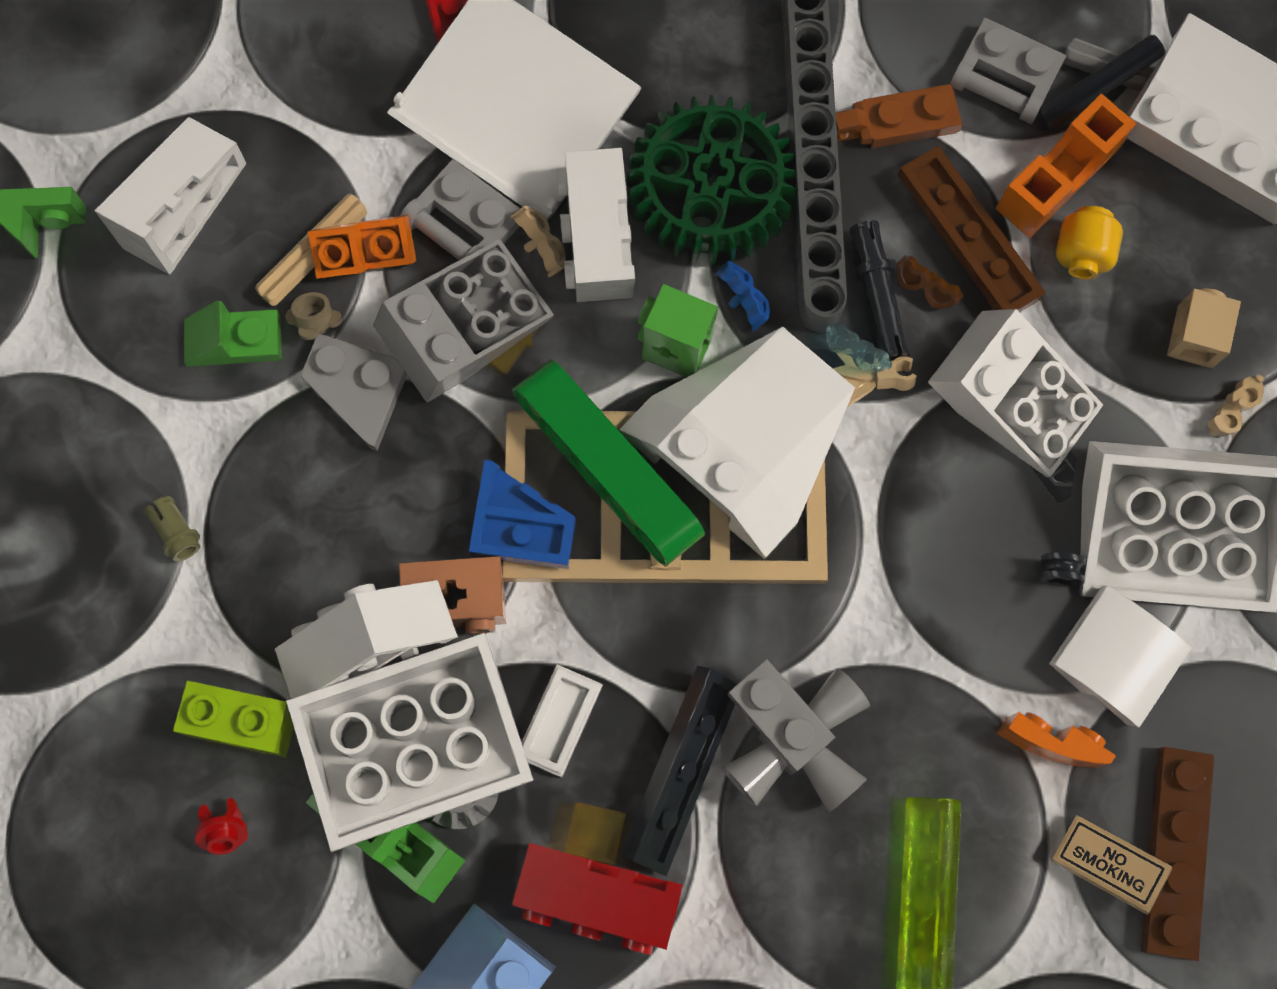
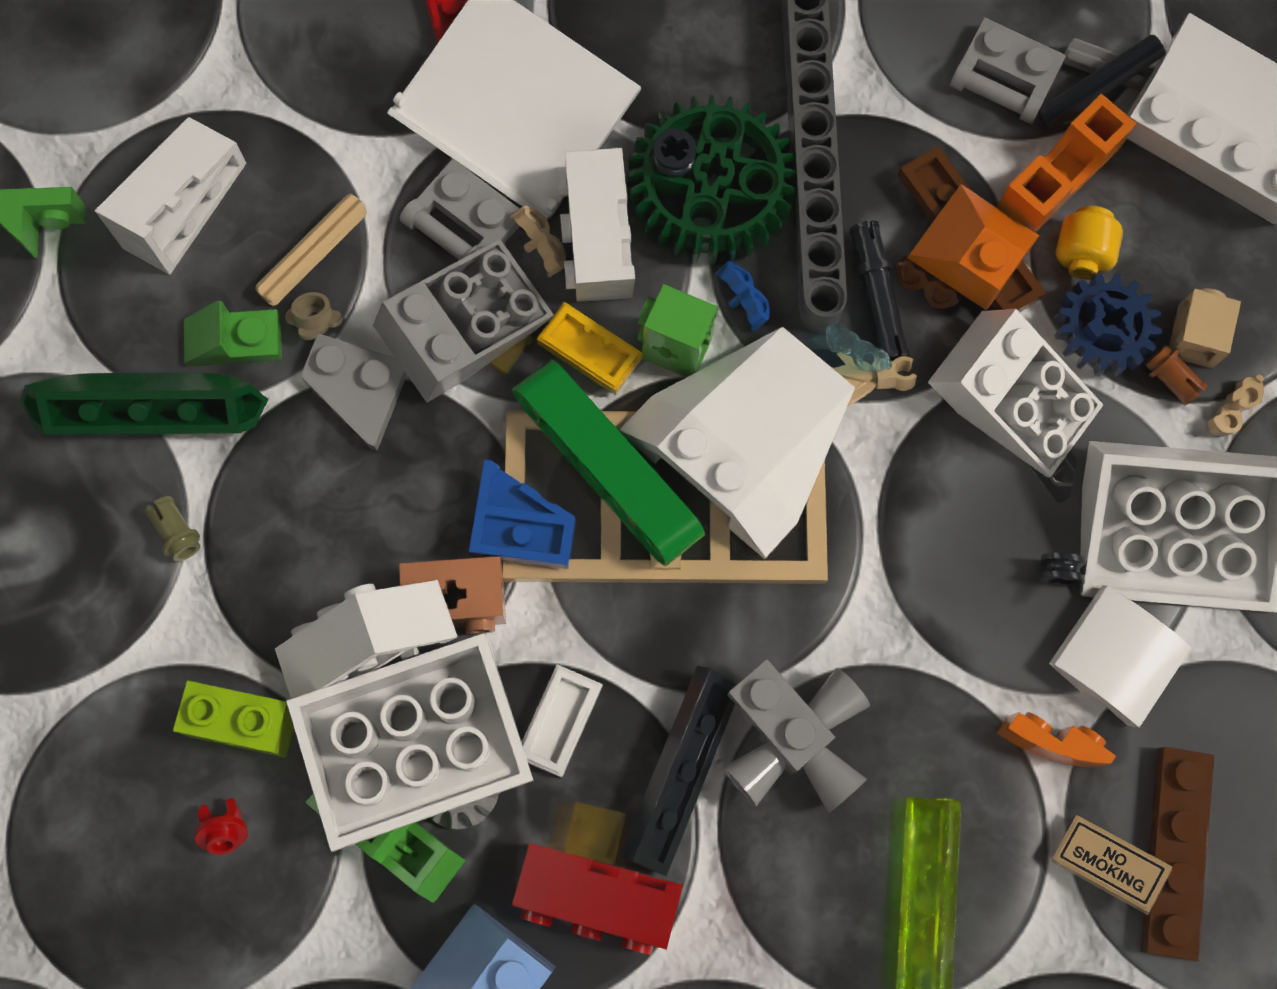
(142, 404): none -> dark green brick
(362, 246): orange slope -> none
(590, 348): none -> yellow plate
(678, 140): none -> black bush
(901, 117): dark orange hinge -> none
(973, 247): none -> orange slope
(1110, 304): none -> dark blue gear
(1175, 375): none -> dark orange pin

